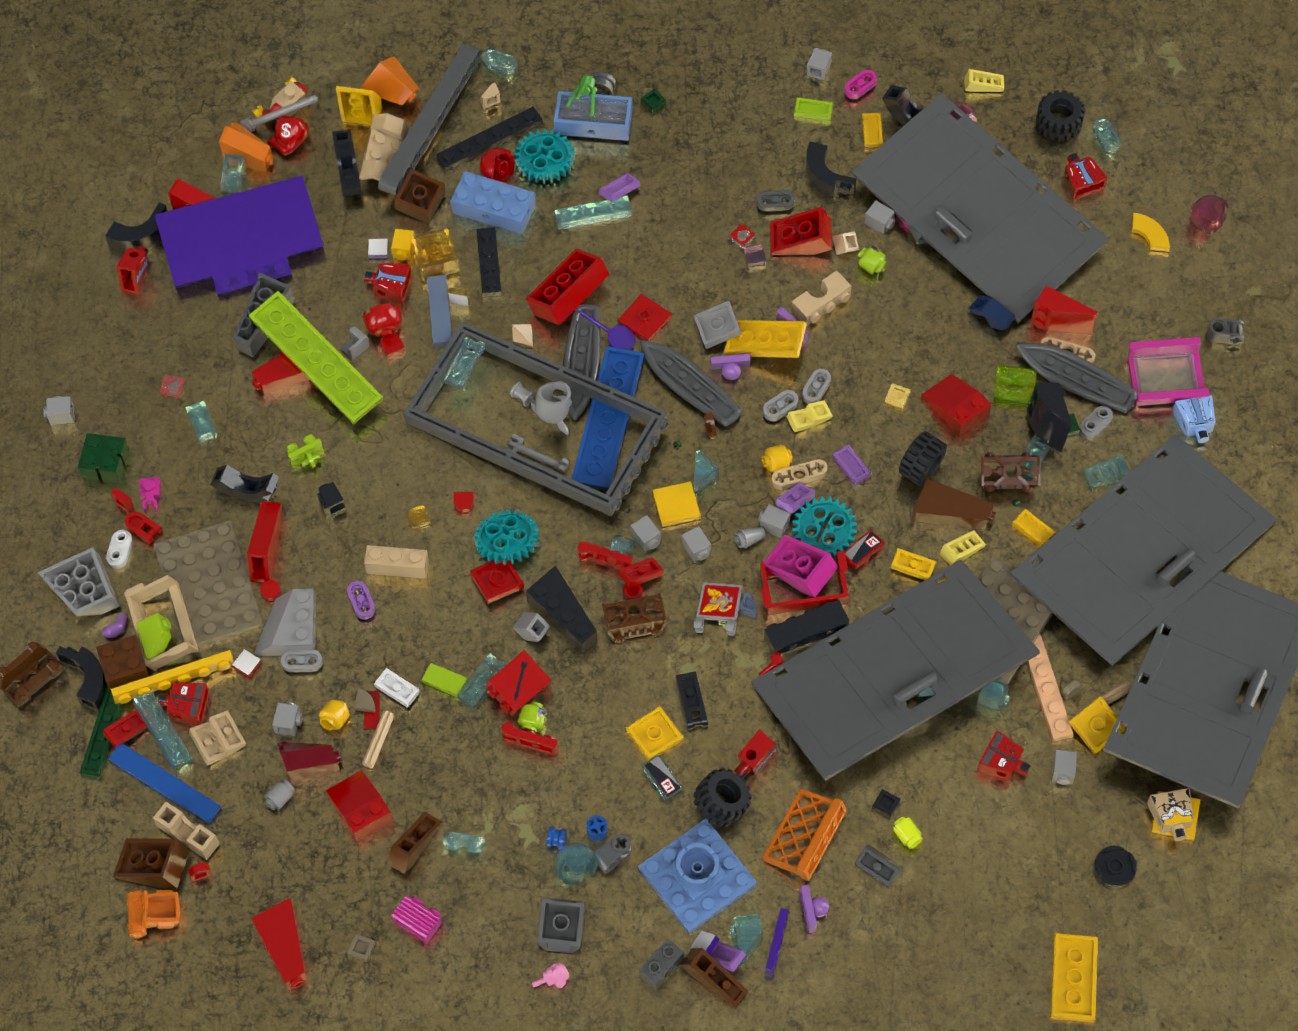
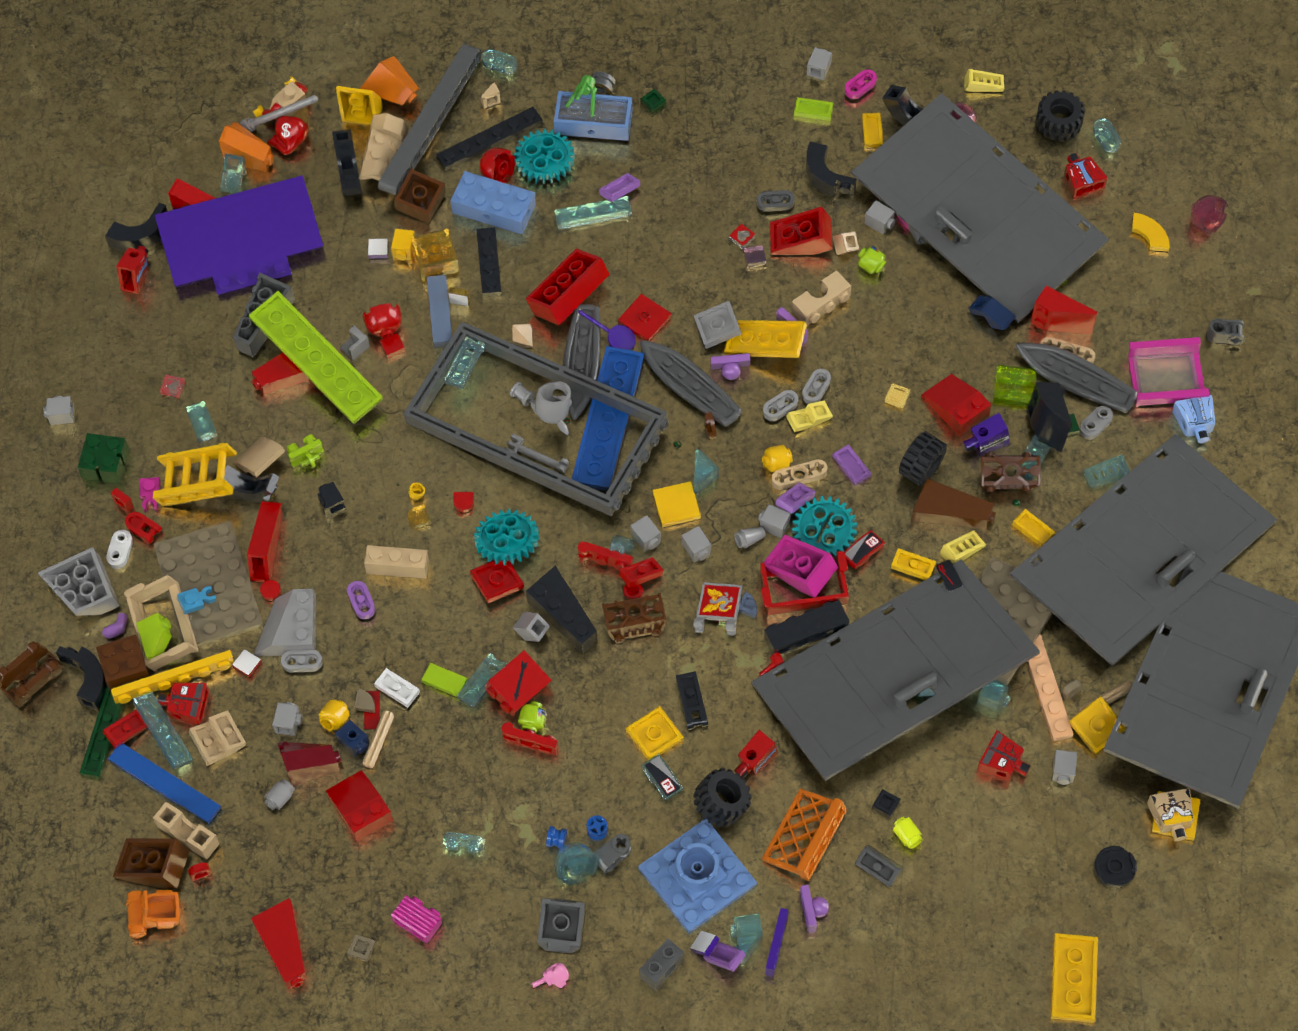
(194, 600): none -> dark azure plate
(202, 489): none -> yellow fence
(259, 456): none -> tan slope
(352, 738): none -> dark blue brick
(390, 281): red torso -> none
(413, 842): reddish brown slope -> none
(414, 489): none -> yellow hinge
(713, 976): reddish brown slope -> none
(949, 575): none -> black sticker
(988, 435): none -> dark purple torso

